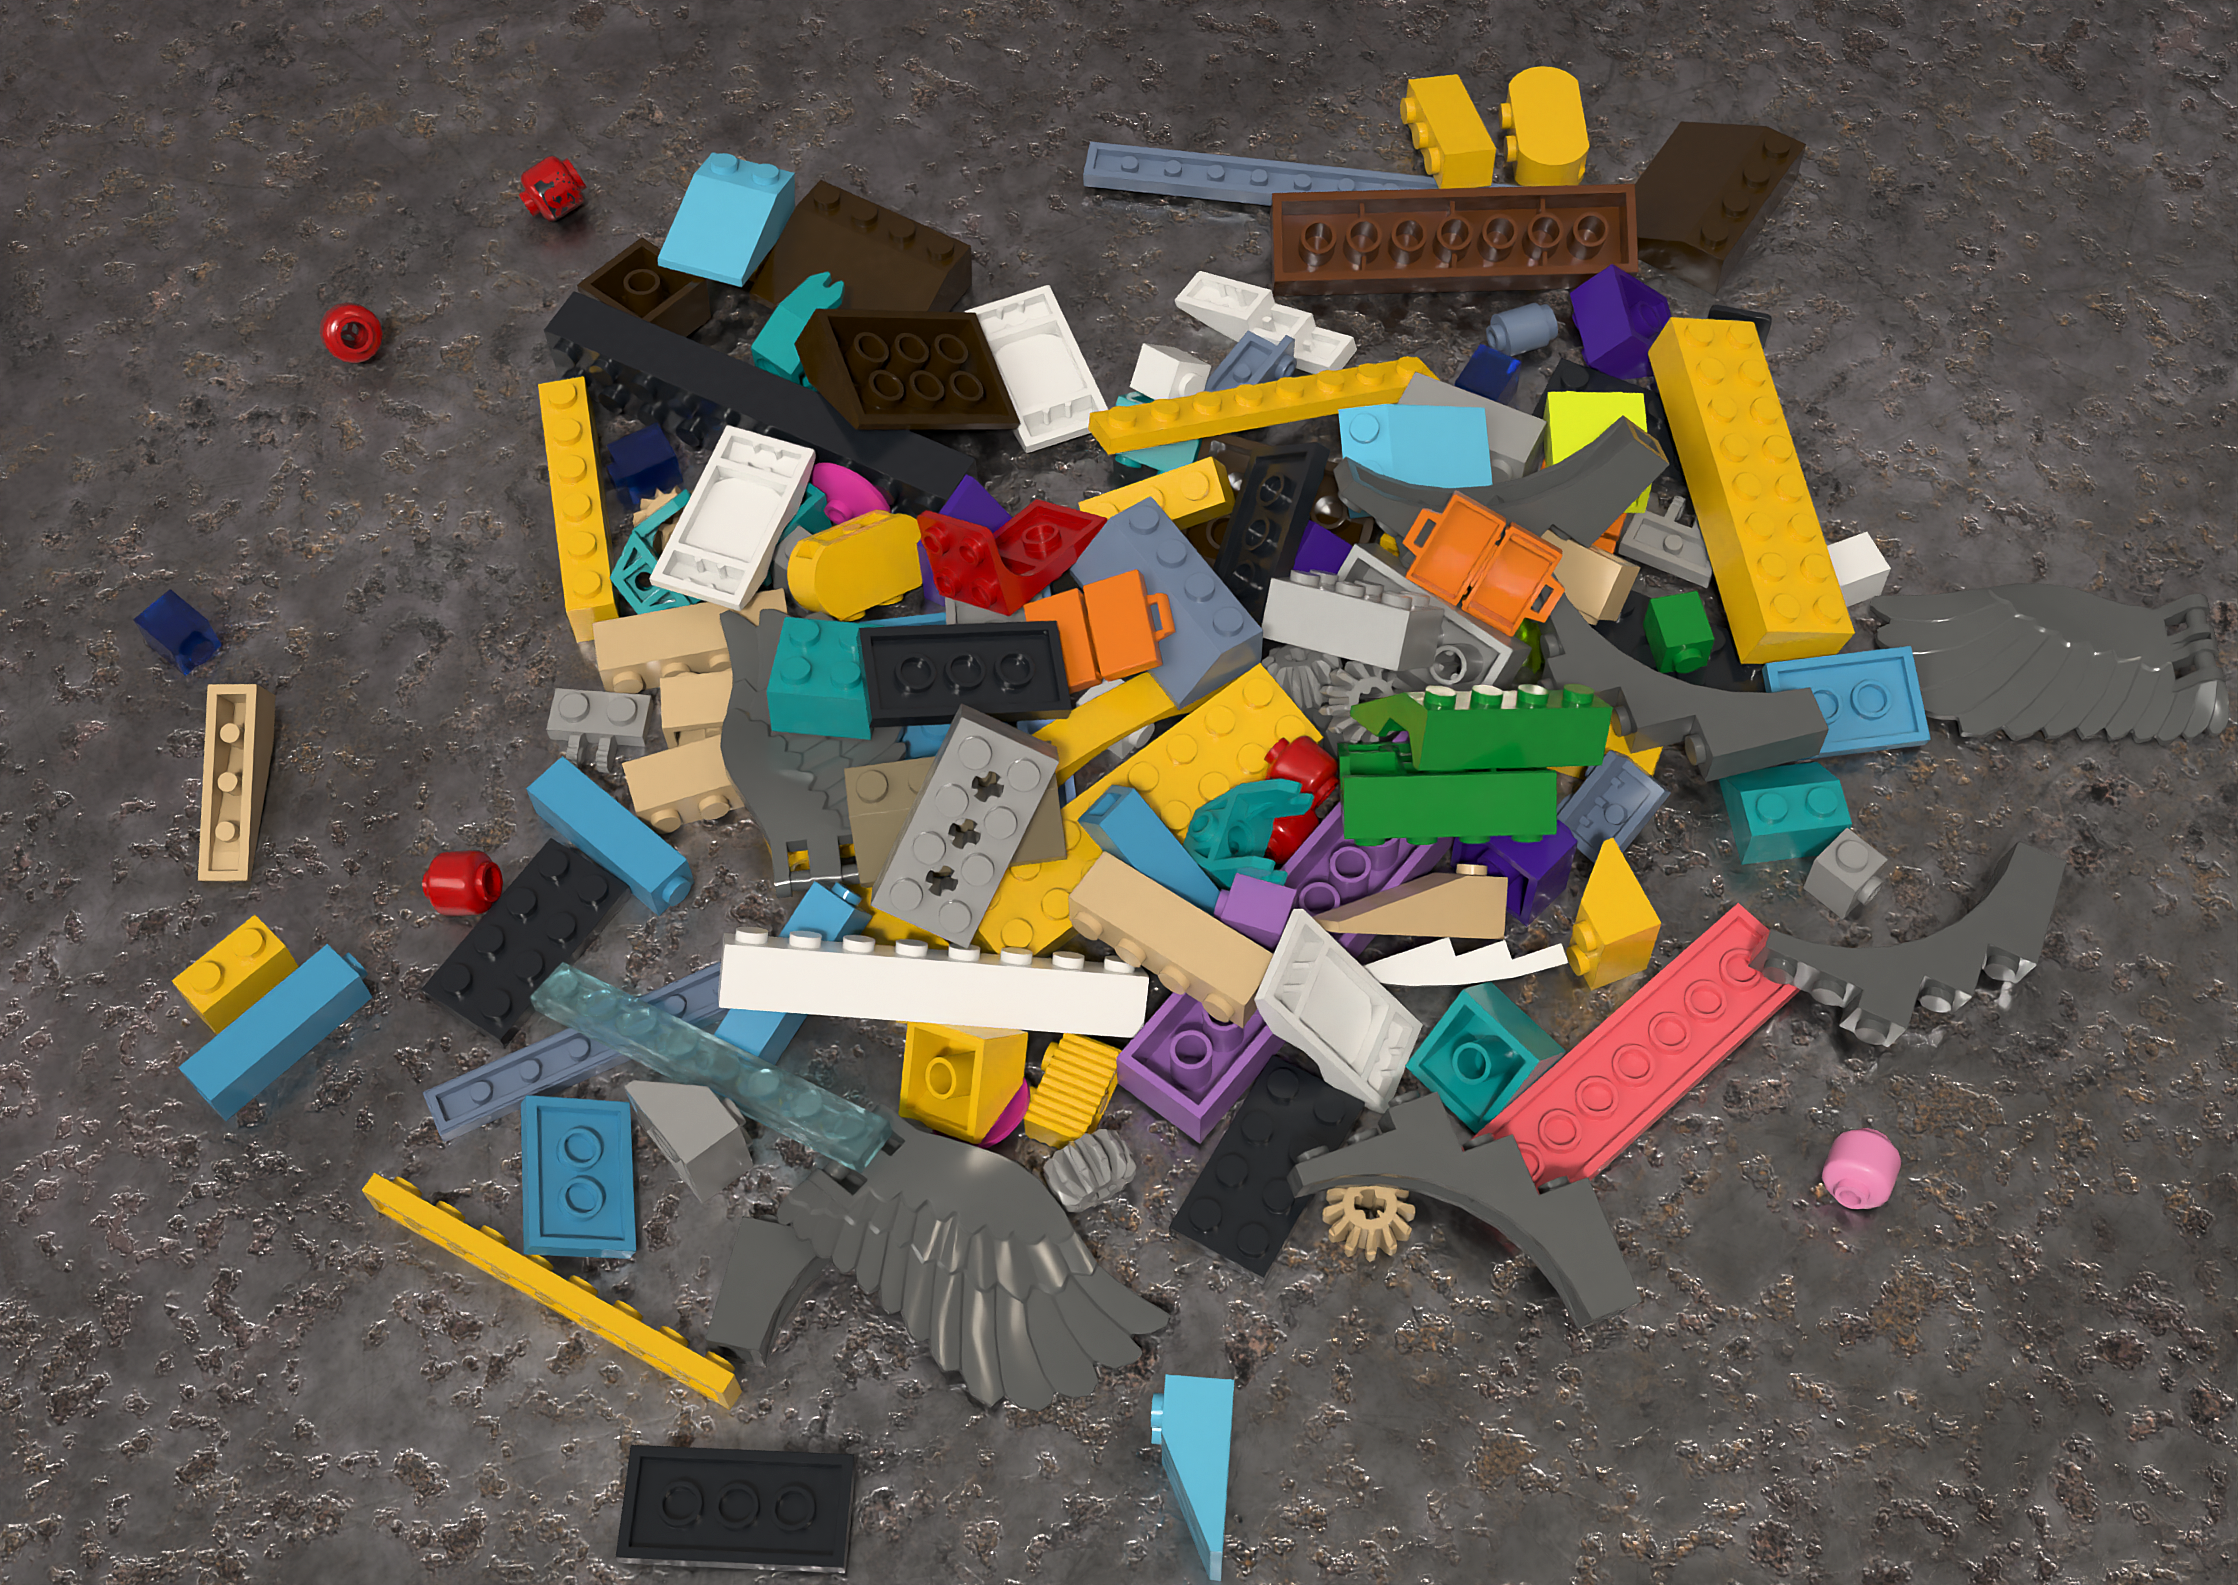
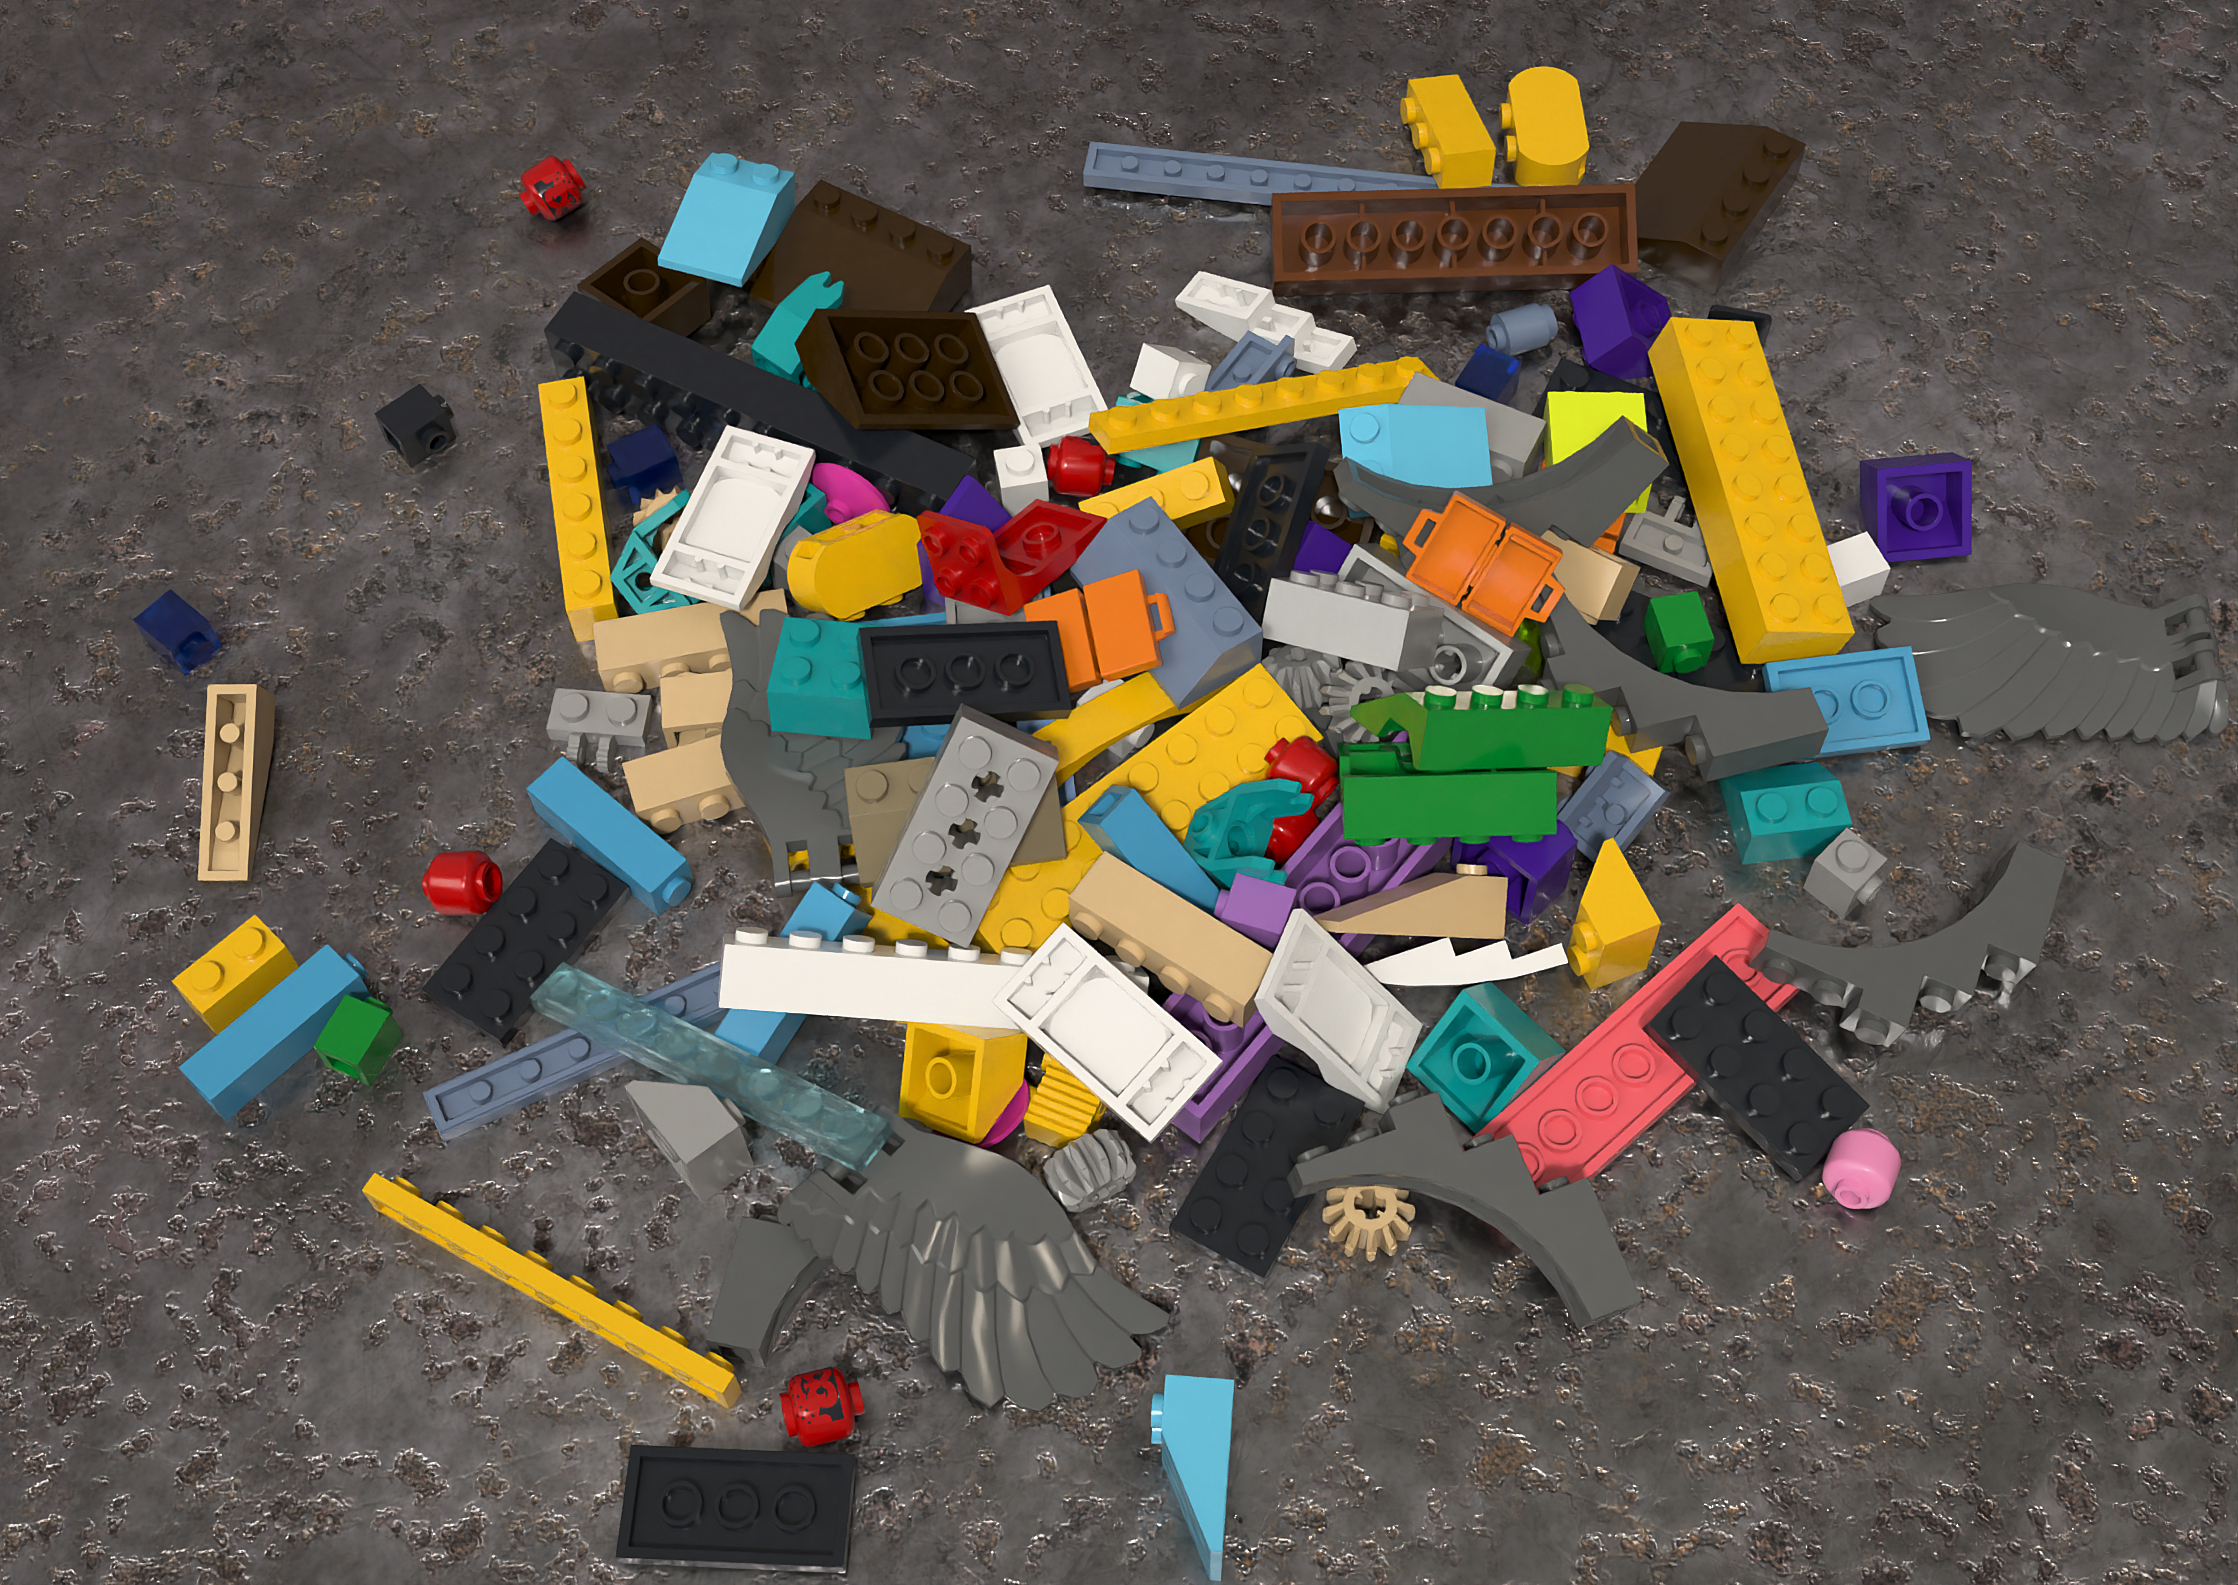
(358, 1038): none -> green brick
(364, 342): red head -> none
(416, 425): none -> black brick
(577, 1178): dark azure plate -> none
(821, 1406): none -> red head
(1020, 477): none -> white brick
(1079, 466): none -> red head
(1107, 1033): none -> white slope
(1756, 1068): none -> black plate
(1918, 505): none -> dark purple slope

